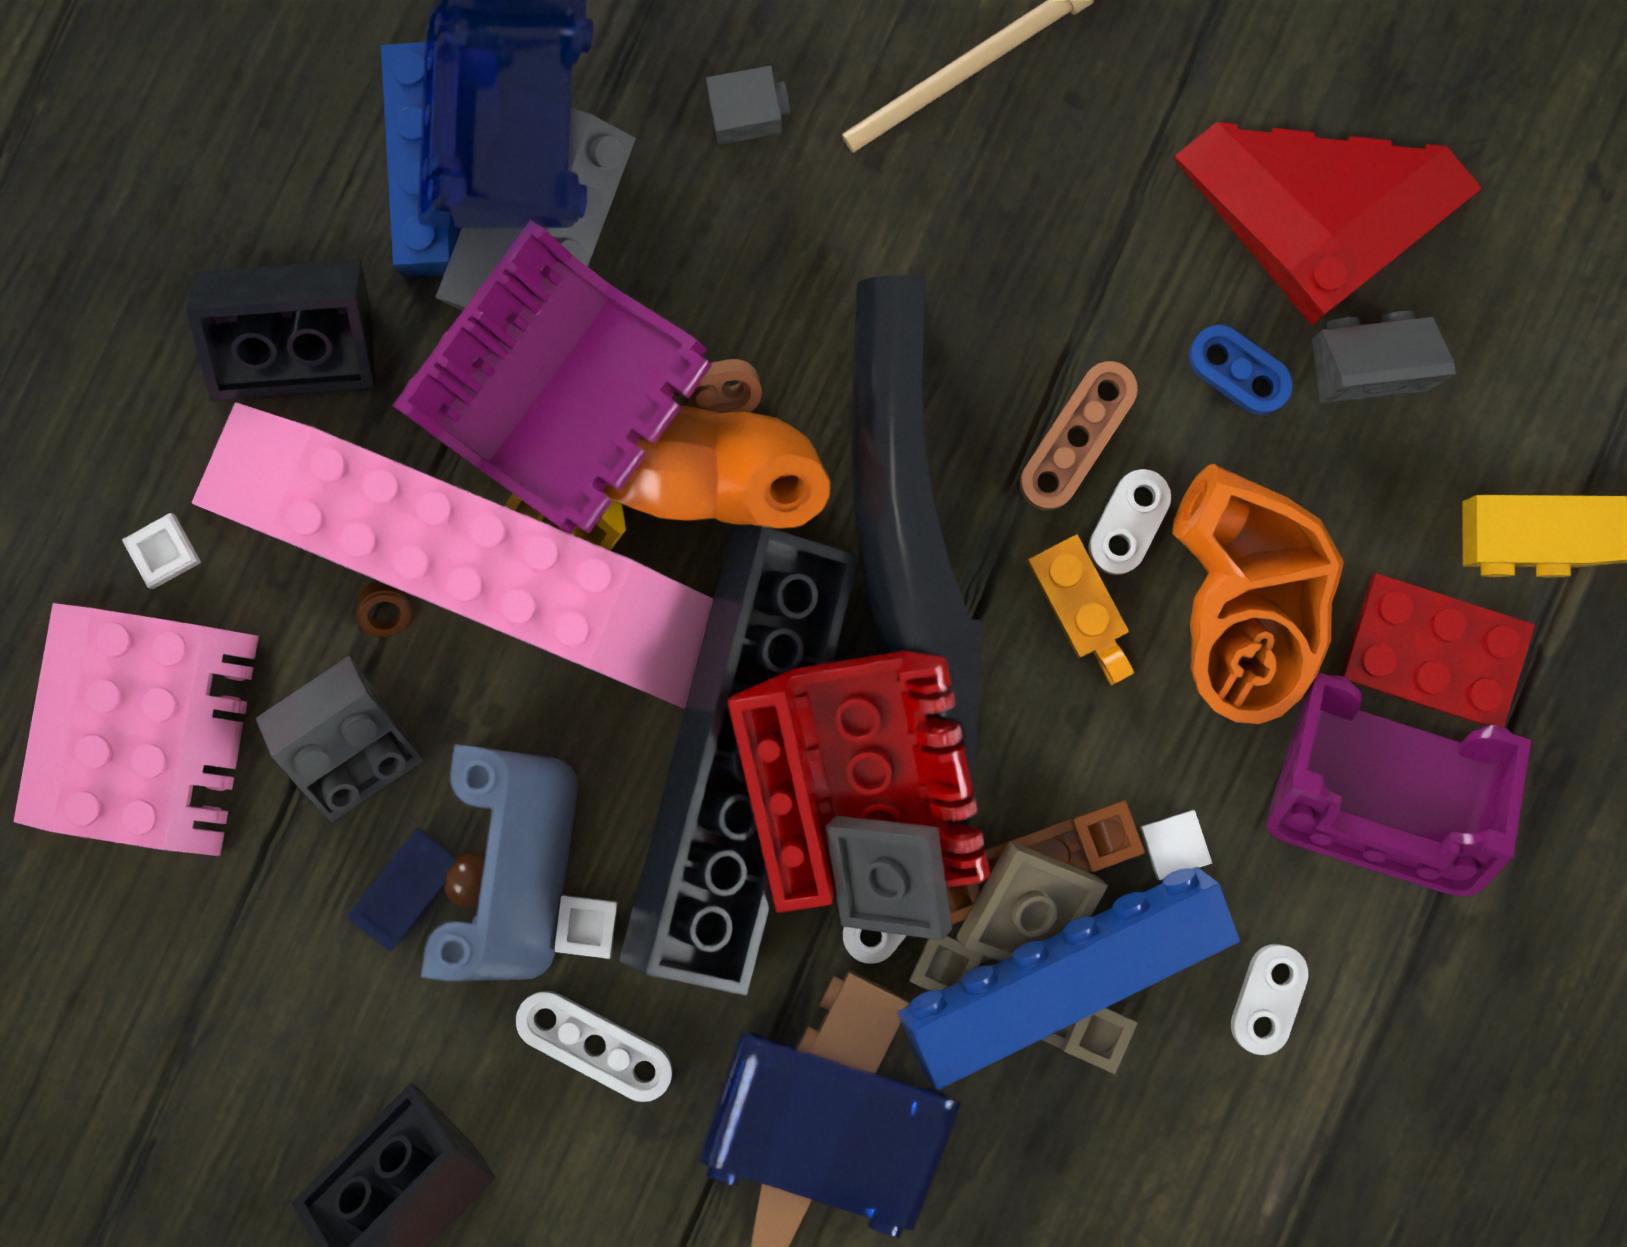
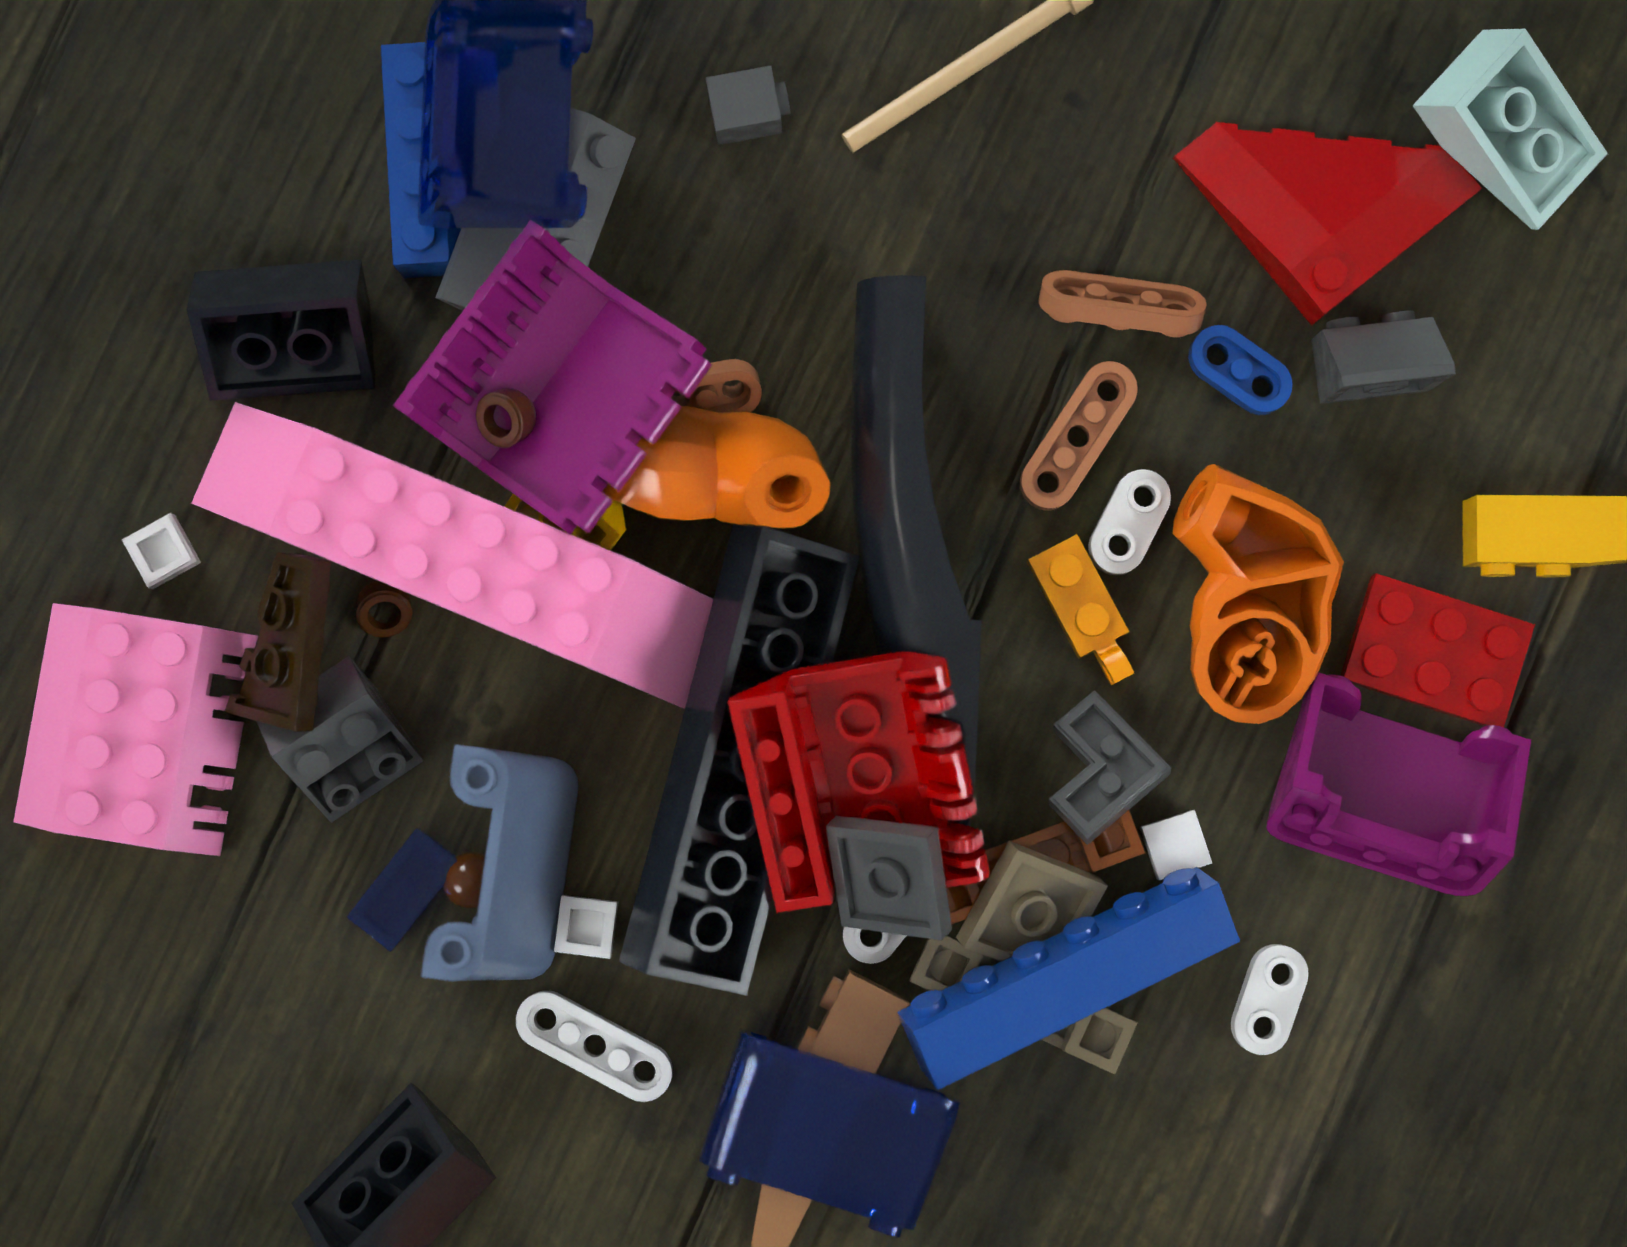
(287, 654): none -> dark brown wing
(521, 413): none -> reddish brown piece
(1117, 772): none -> dark grey tile
(1122, 303): none -> nougat plate
(1511, 124): none -> light aqua slope

